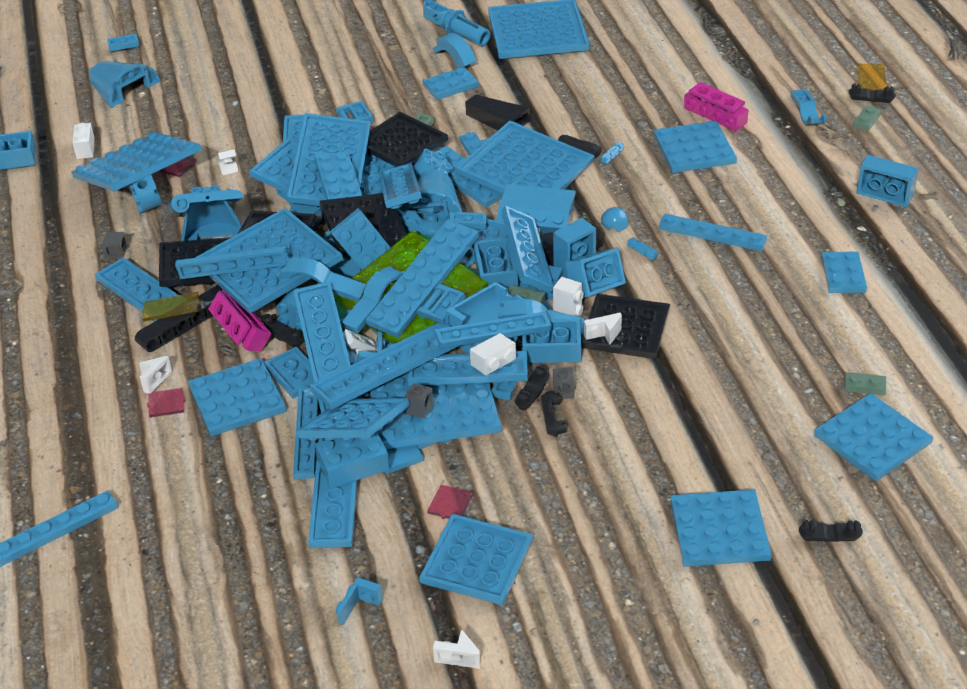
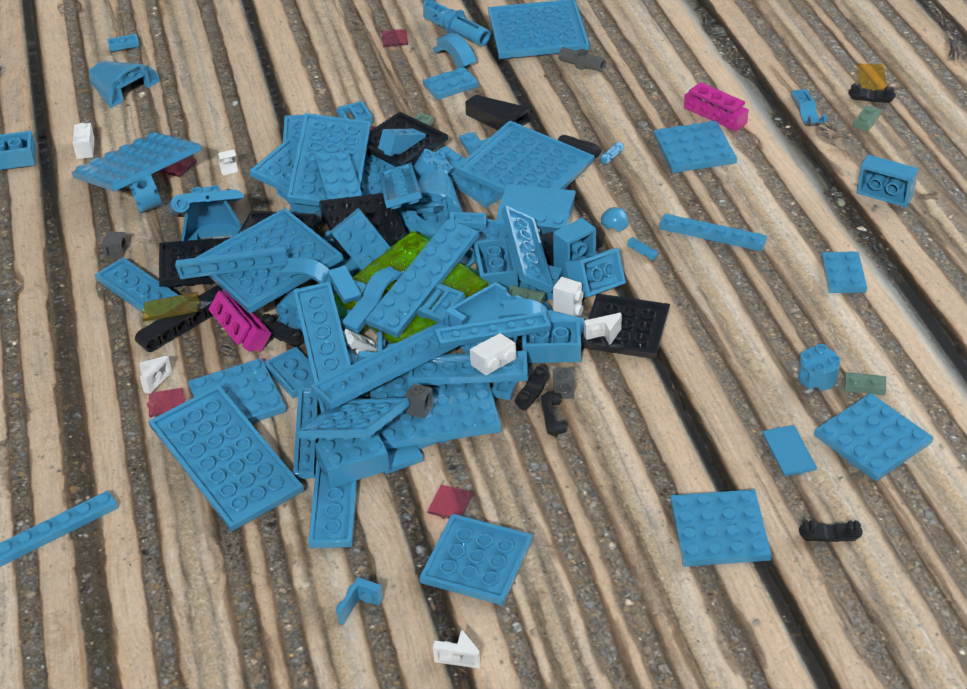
(226, 457): none -> dark azure plate
(344, 284): none -> dark azure tile
(394, 38): none -> clear pink piece
(399, 140): none -> dark azure slope
(582, 59): none -> dark grey piece
(789, 450): none -> dark azure piece
(818, 367): none -> dark azure brick

